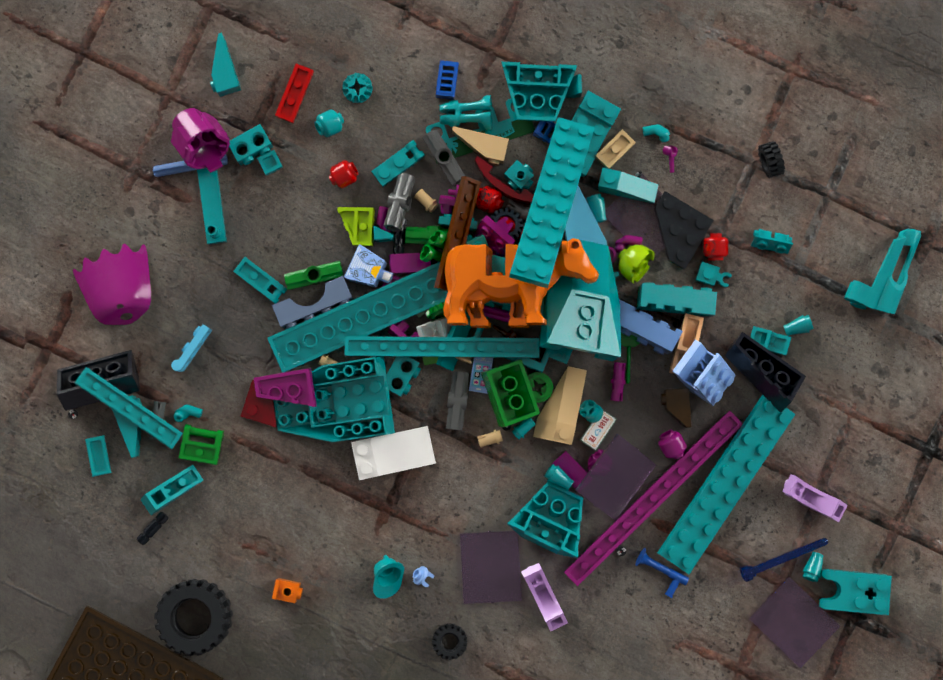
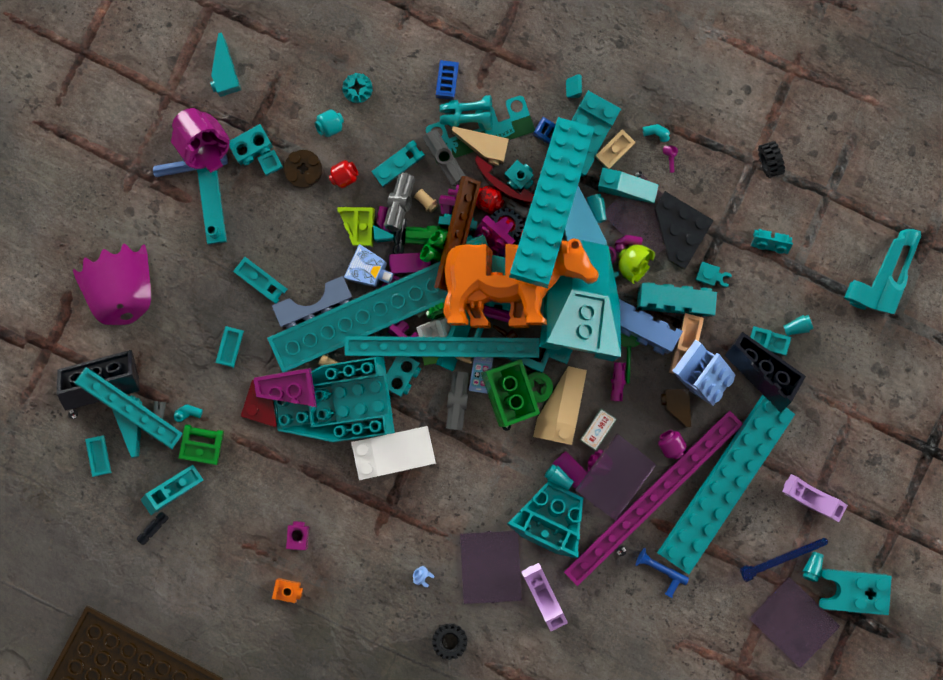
(170, 629): black tyre -> none
(190, 349): medium azure plate -> none
(229, 346): none -> teal tile
(294, 93): red plate -> none
(294, 544): none -> magenta brick
(295, 161): none -> dark brown plate
(301, 278): green piece -> none
(388, 577): teal piece -> none
(490, 438): tan pin -> none
(523, 428): teal pin -> none
(537, 89): teal wedge -> none
(591, 411): teal wheel -> none
(715, 246): red head -> none

